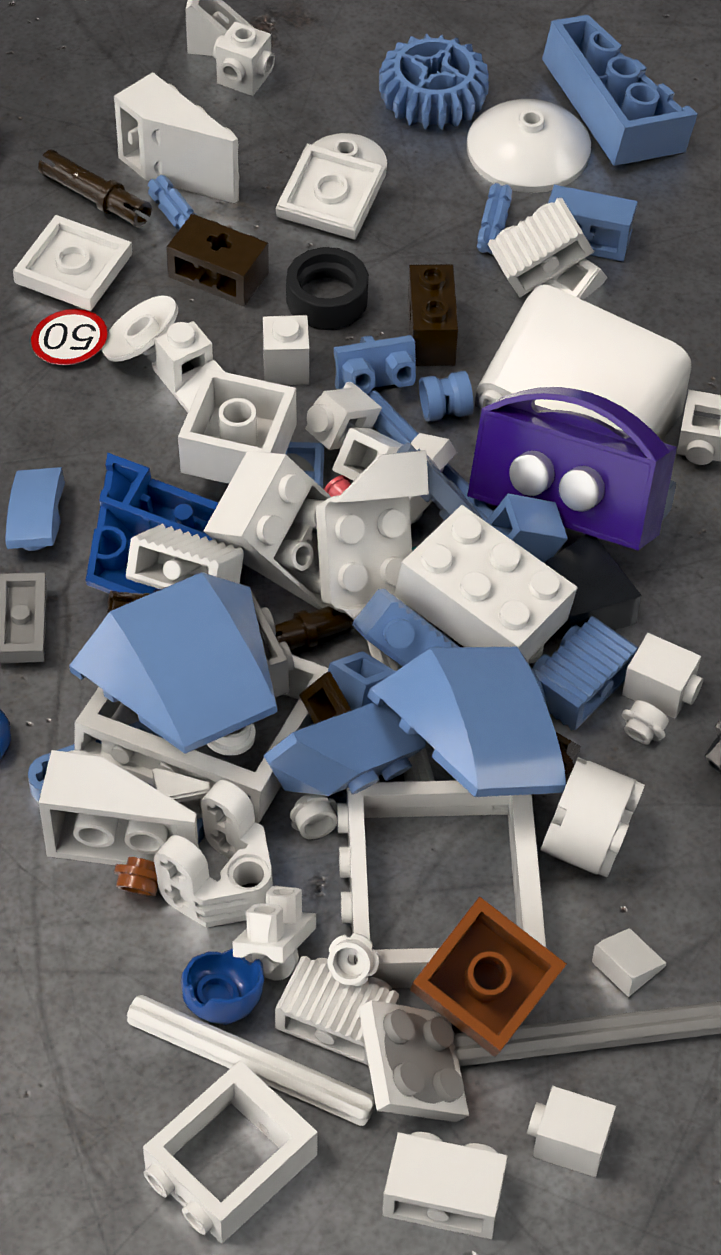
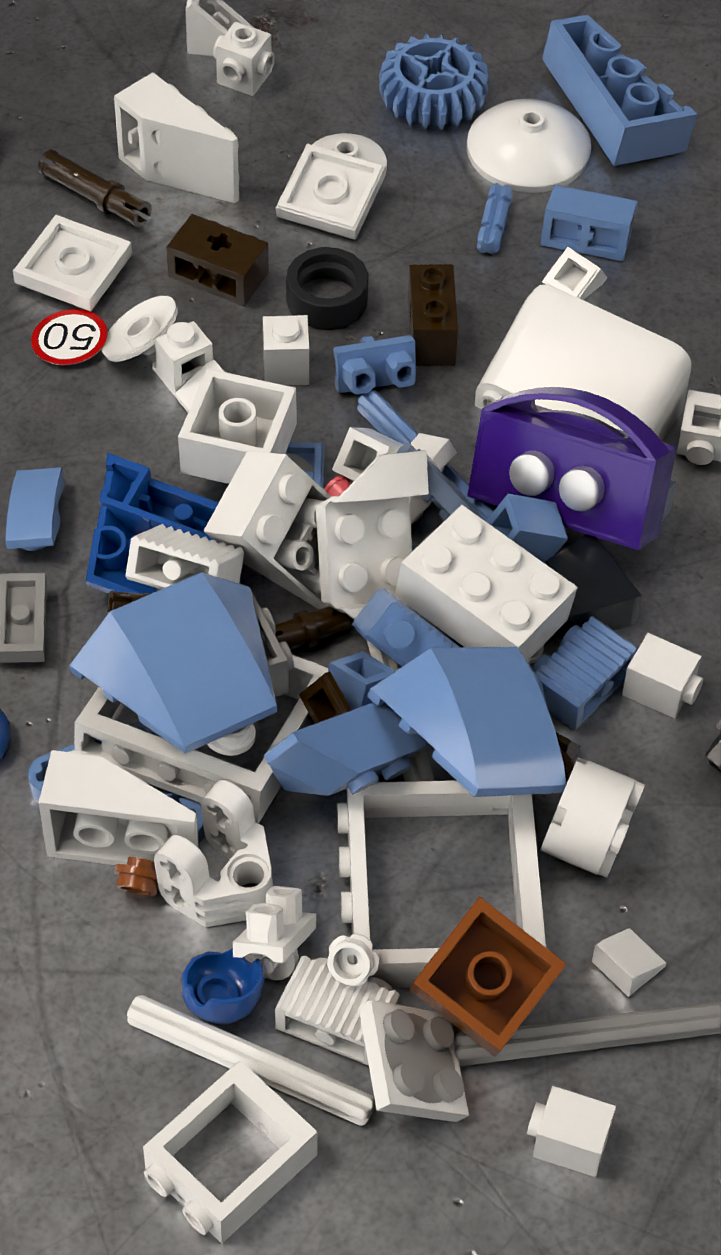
(170, 201): medium blue axle -> none
(181, 788): white slope -> none
(314, 816): white plate -> none
(334, 408): white brick -> none
(444, 1184): white brick -> none
(446, 396): medium blue wheel -> none
(540, 247): white brick -> none
(645, 722): white plate -> none

